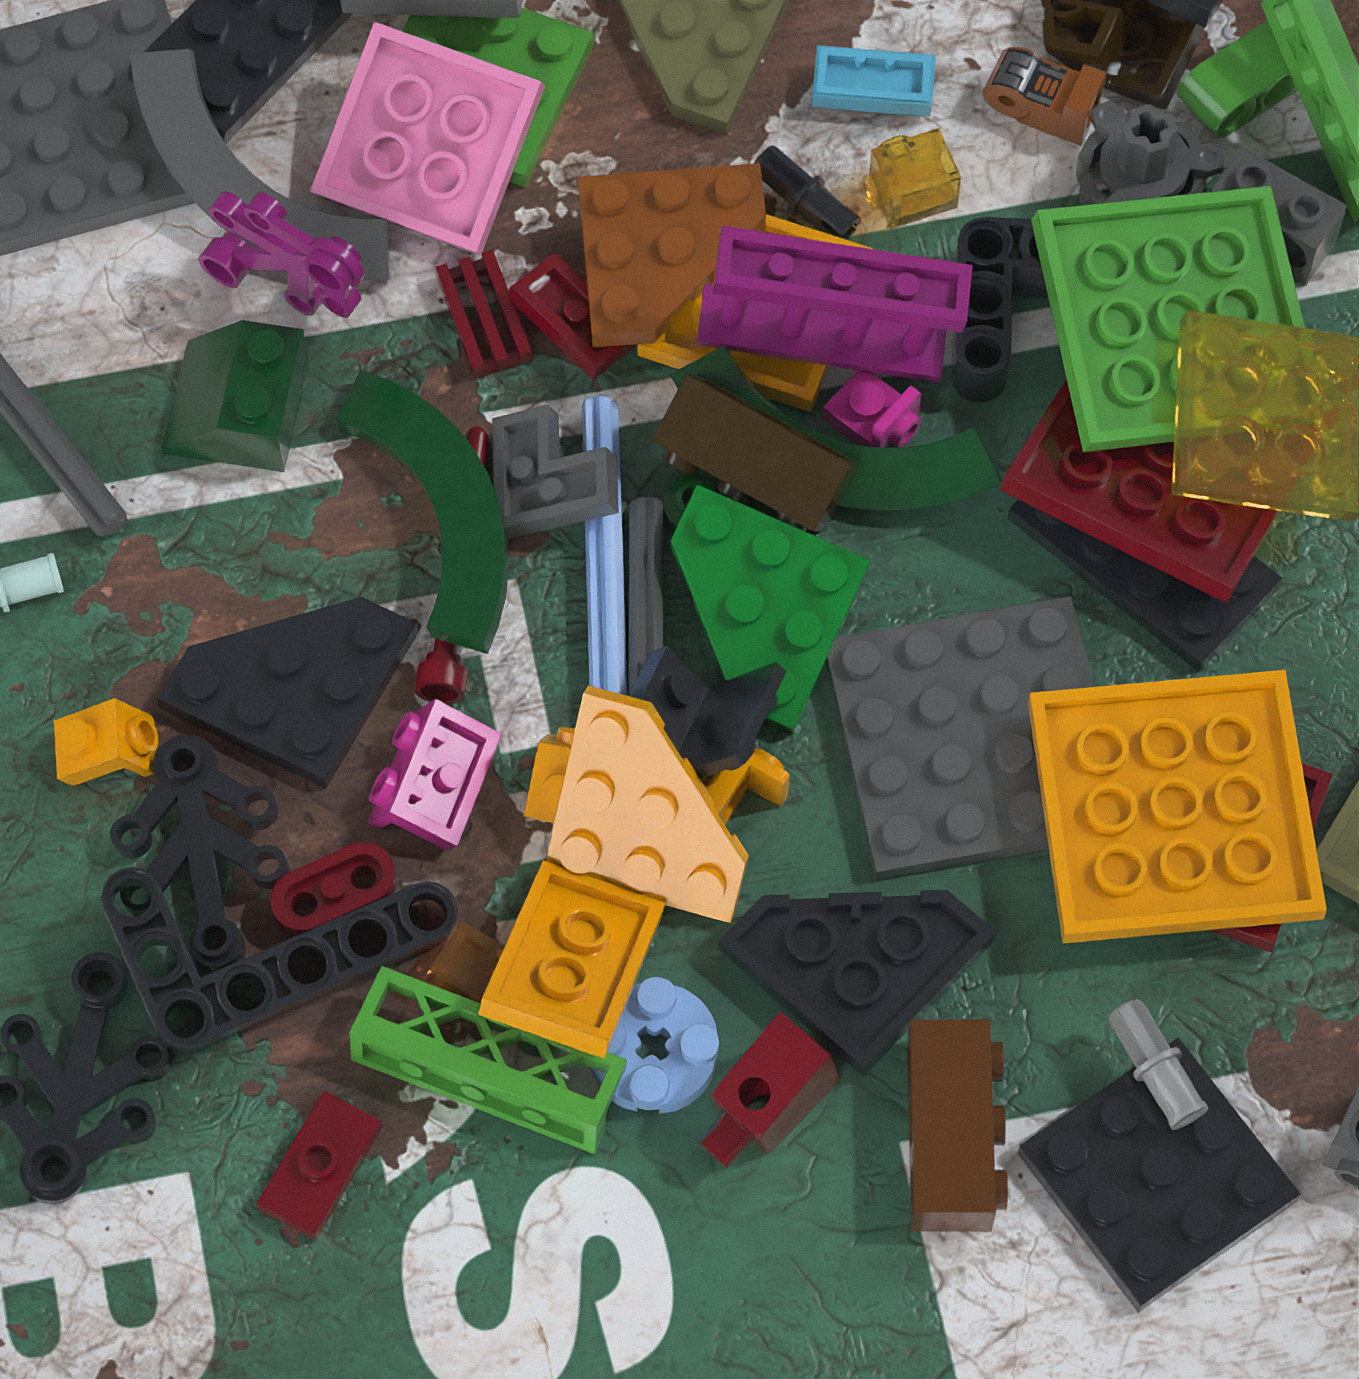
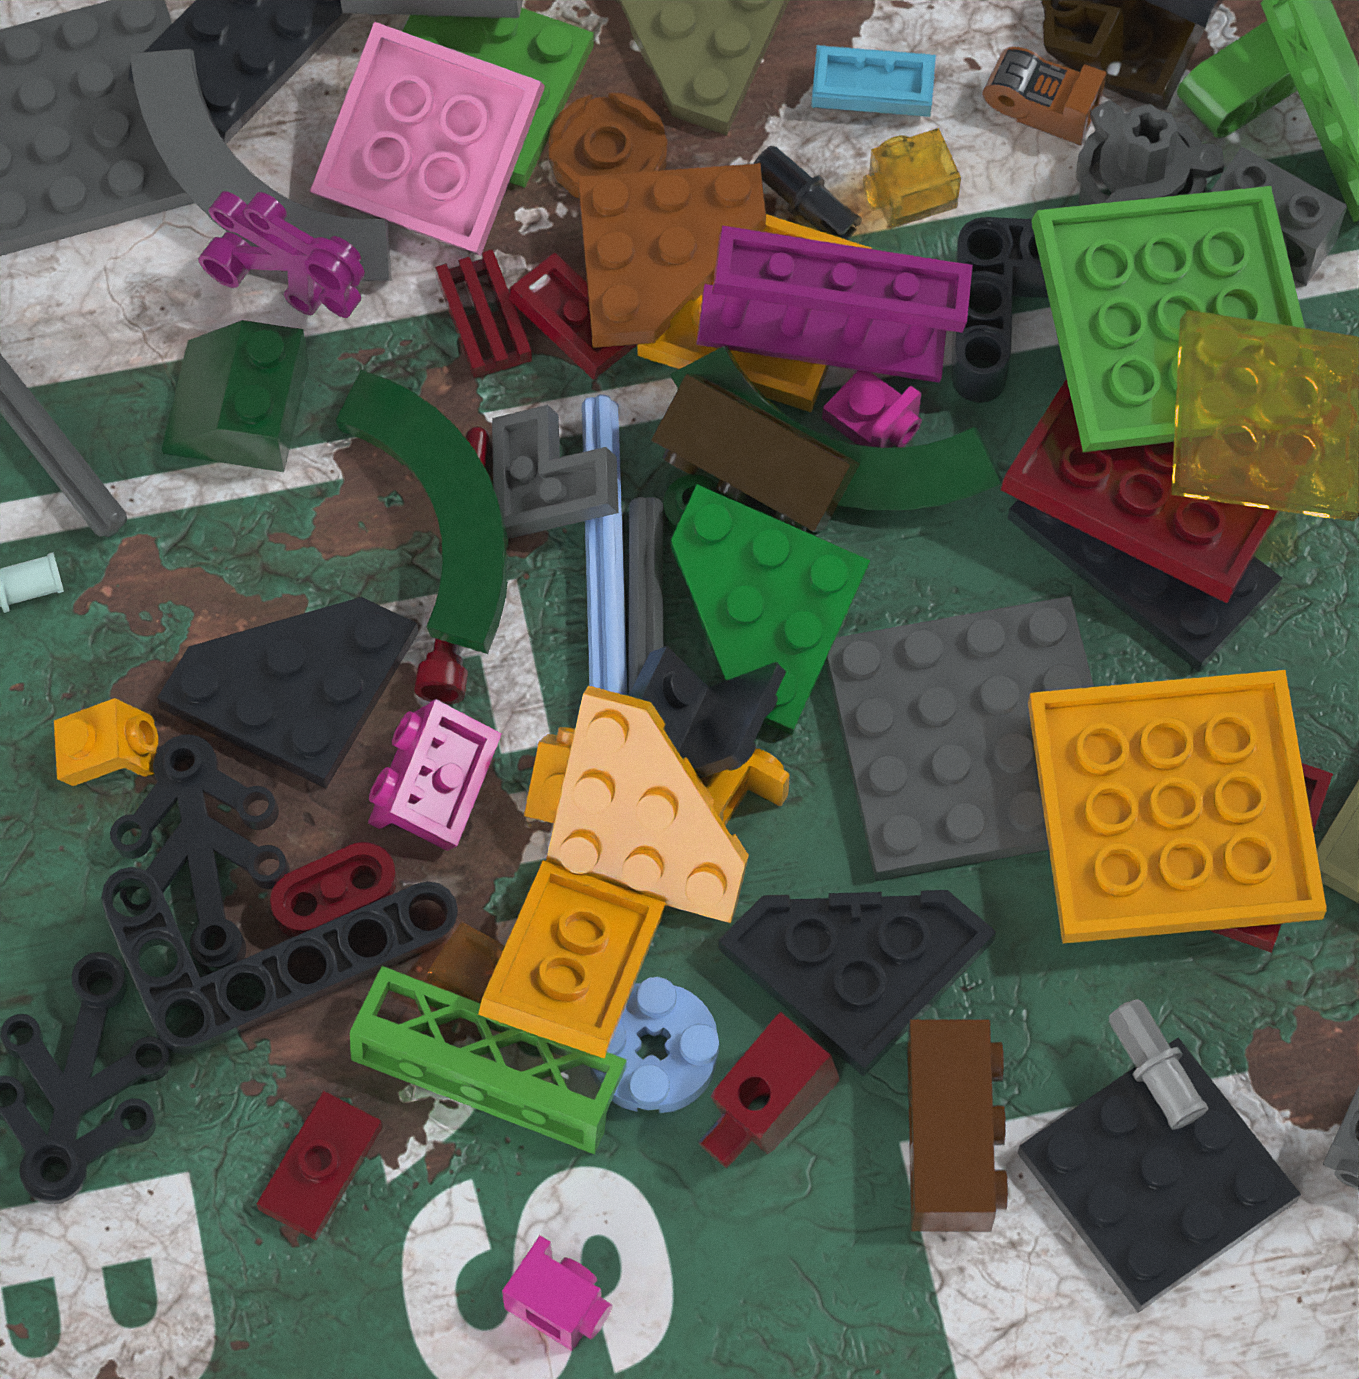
(556, 1296): none -> dark pink brick
(605, 138): none -> dark orange tile

